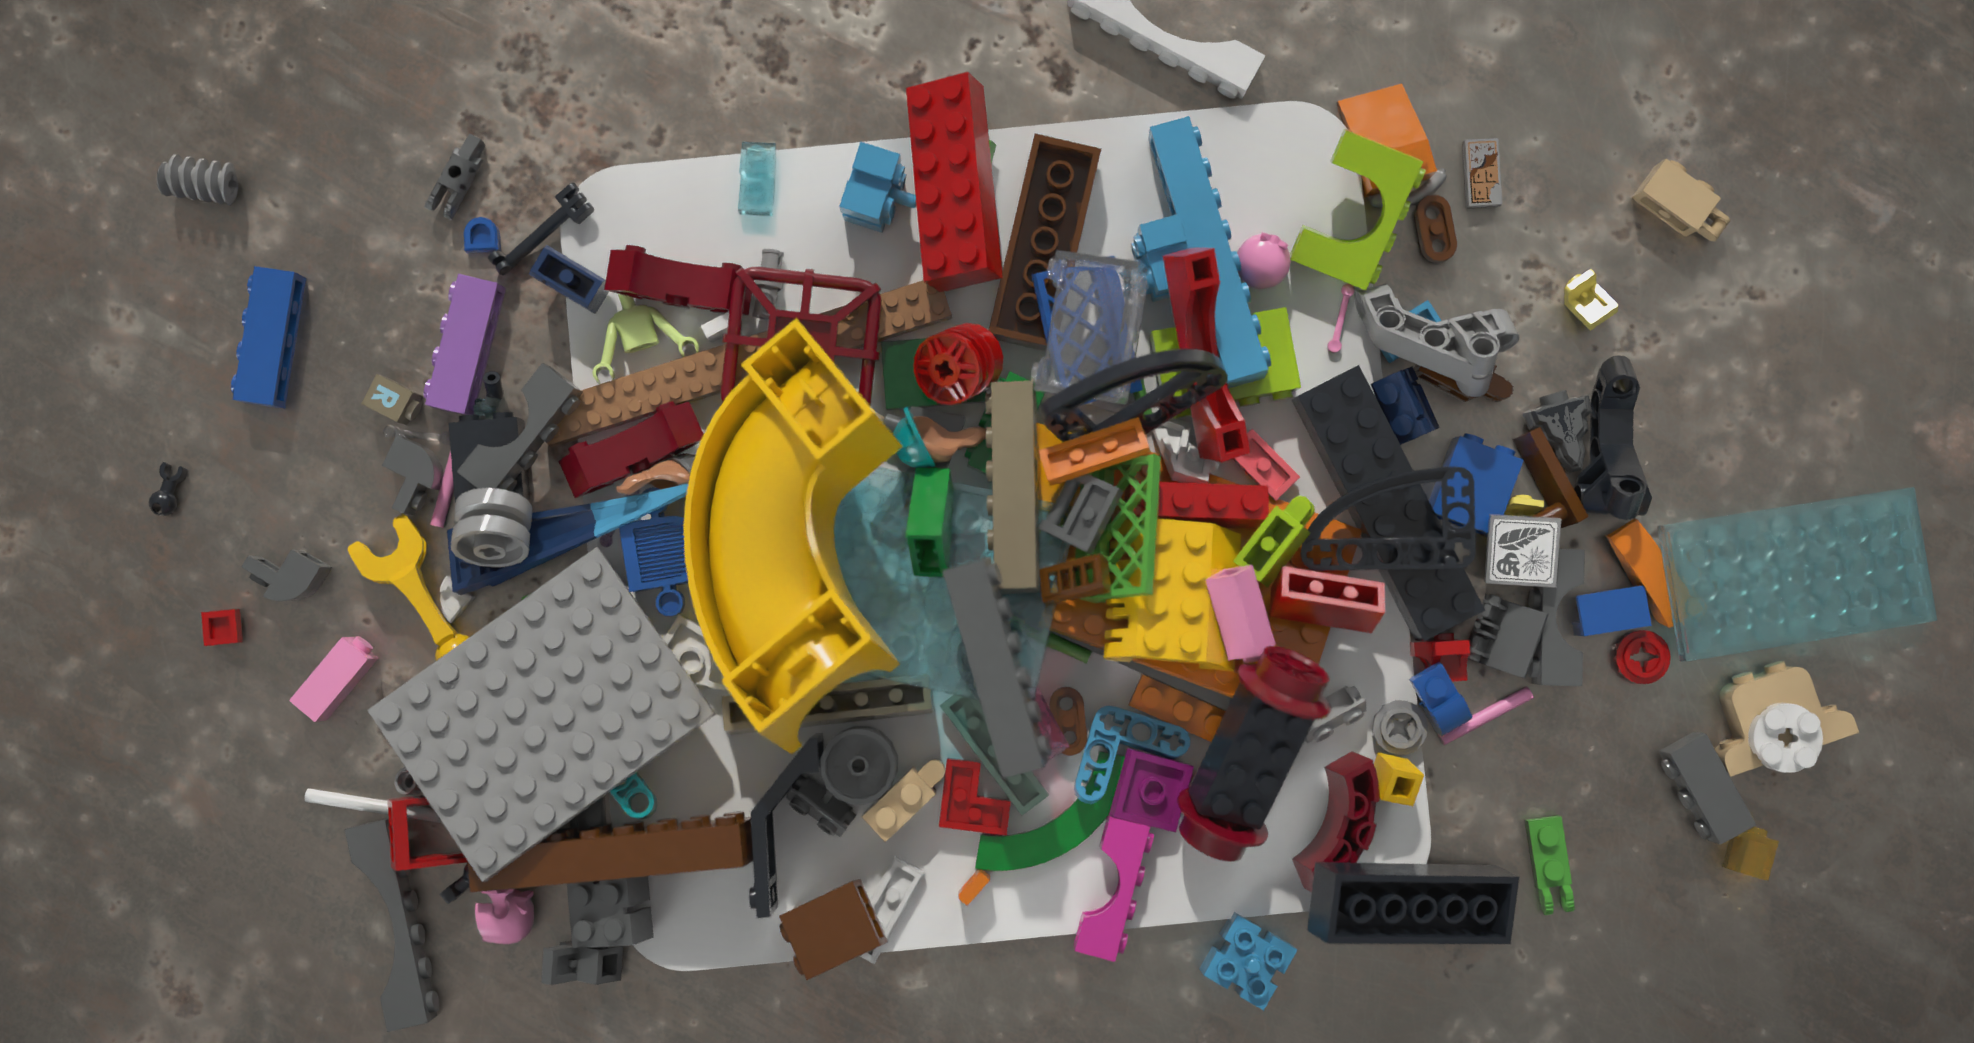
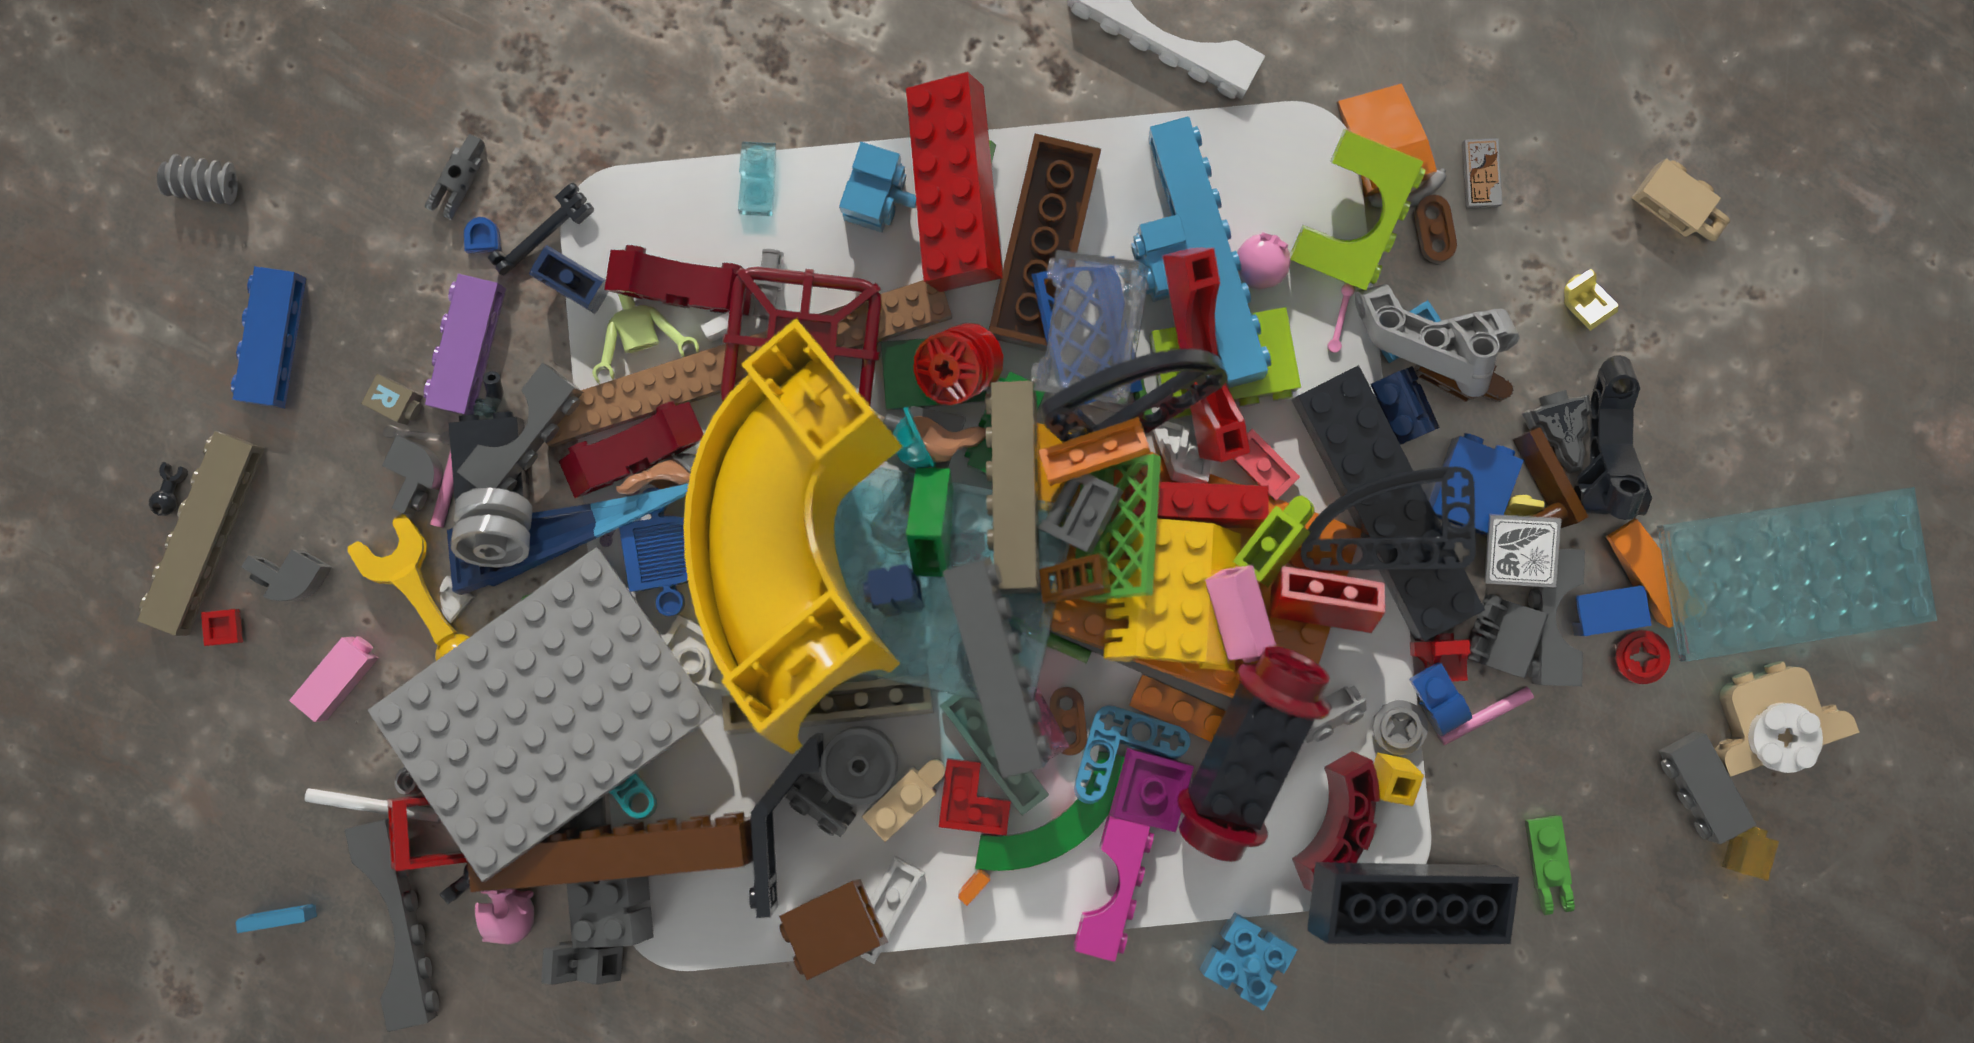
(200, 534): none -> dark tan brick
(276, 918): none -> dark azure tile
(893, 590): none -> dark blue brick

